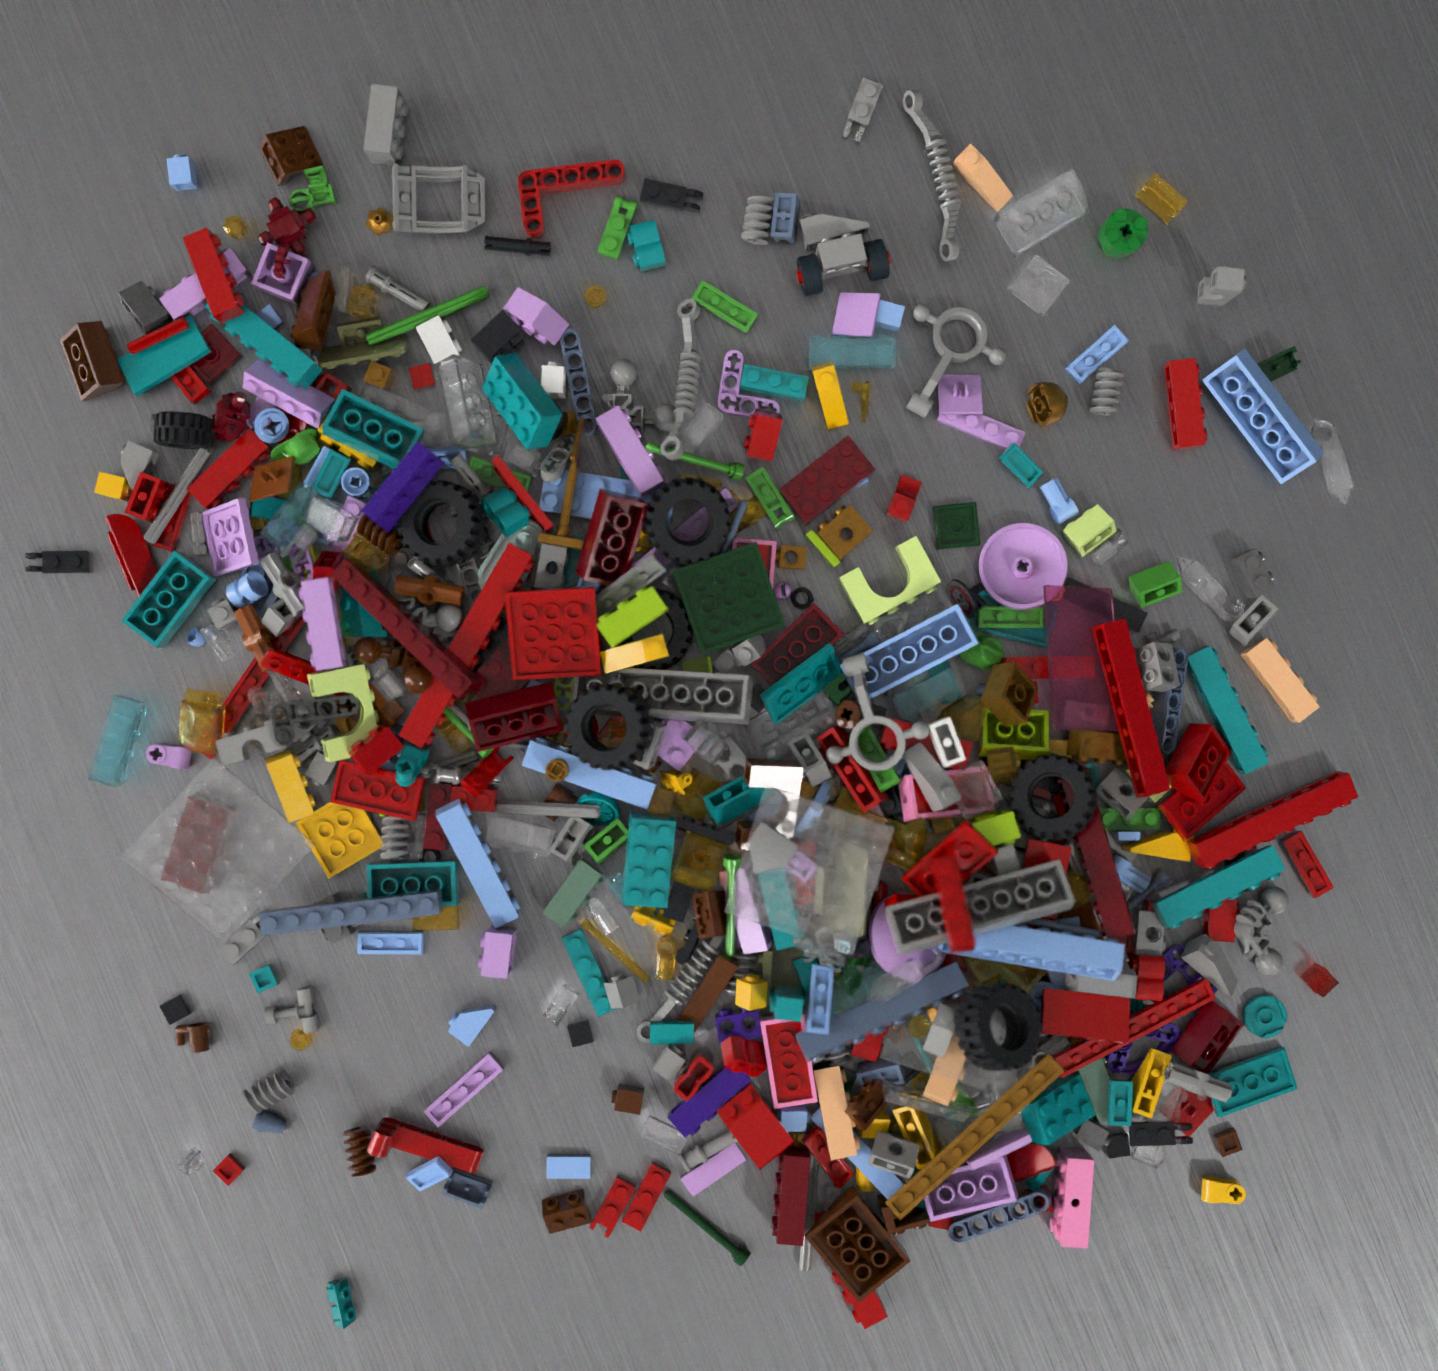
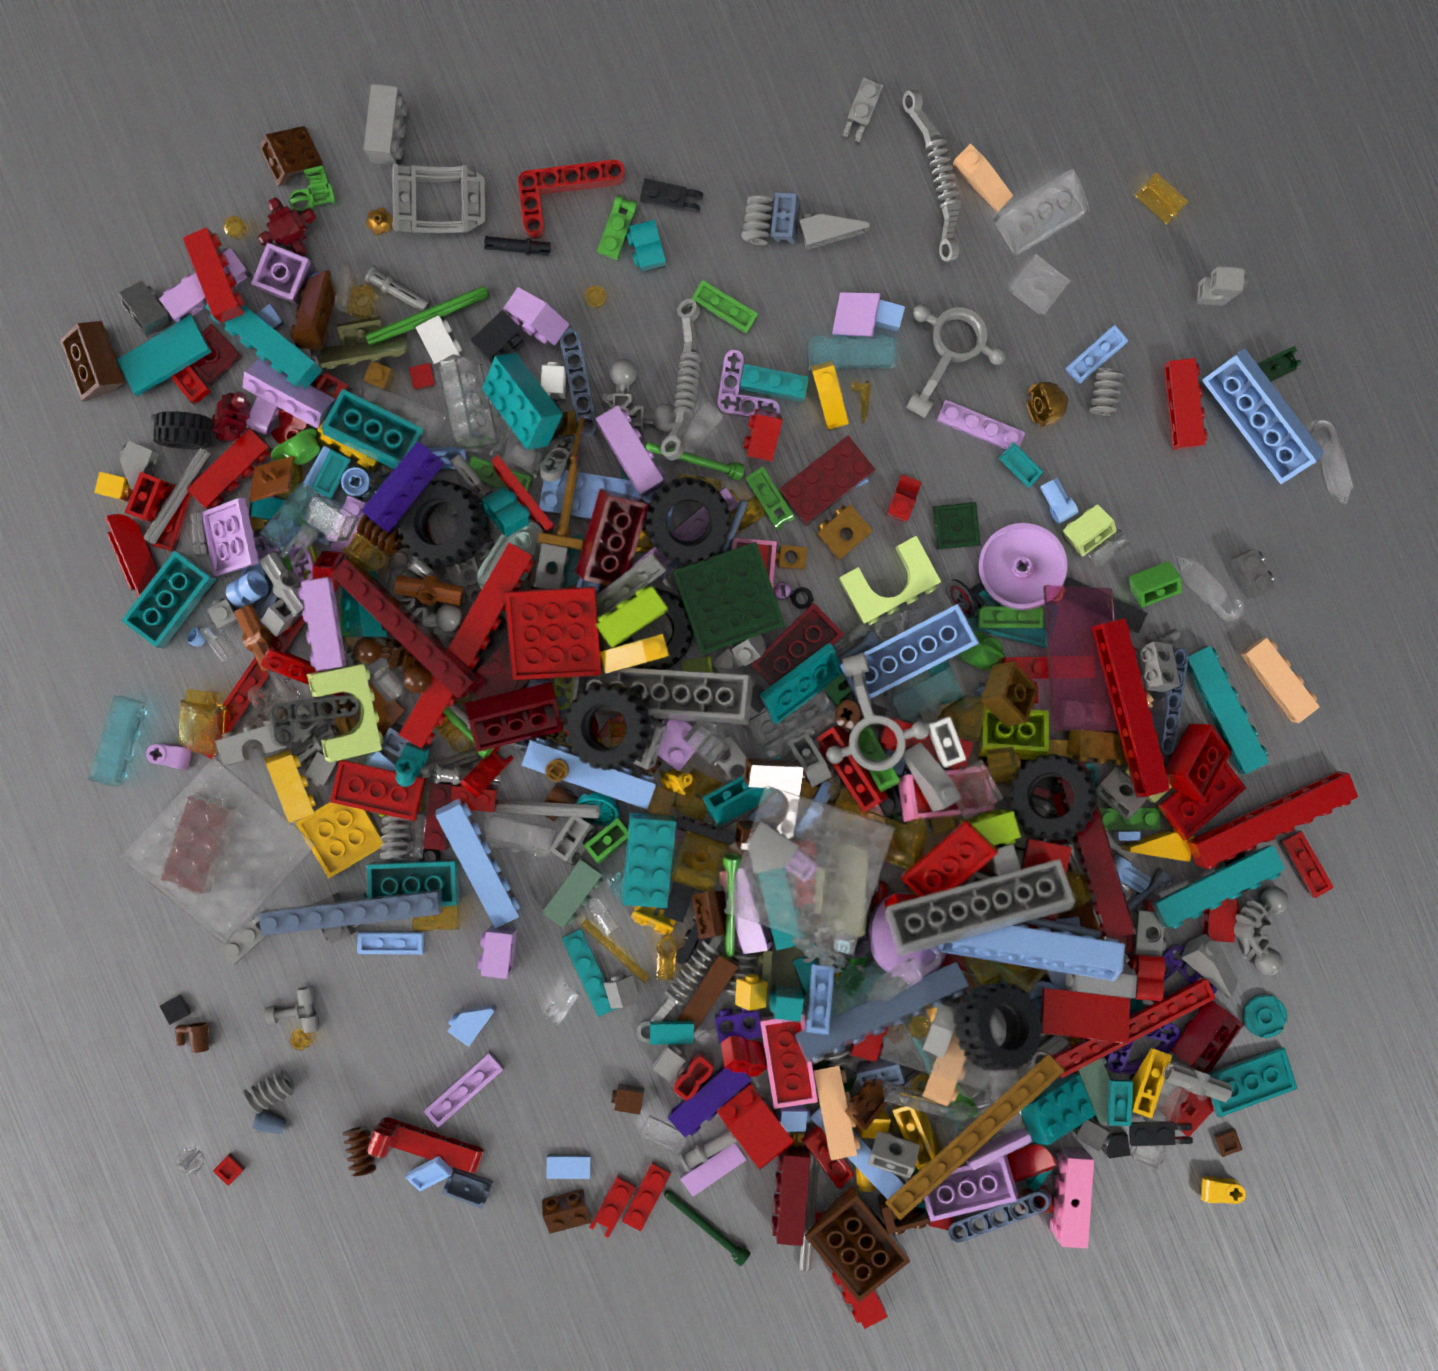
(60, 562): black hinge -> none
(158, 335): red axle -> none
(182, 172): light blue brick -> none
(264, 978): teal plate -> none
(280, 260): dark red piece -> none
(280, 429): light blue gear -> none
(343, 1311): teal hinge -> none
(375, 749): red brick -> none
(580, 1033): black tile -> none
(822, 548): lime tile -> none
(840, 258): brick -> none
(953, 904): red brick -> none
(960, 394): lavender piece -> none
(1134, 229): green brick -> none
(1253, 620): light grey brick -> none
(1319, 980): clear red panel -> none

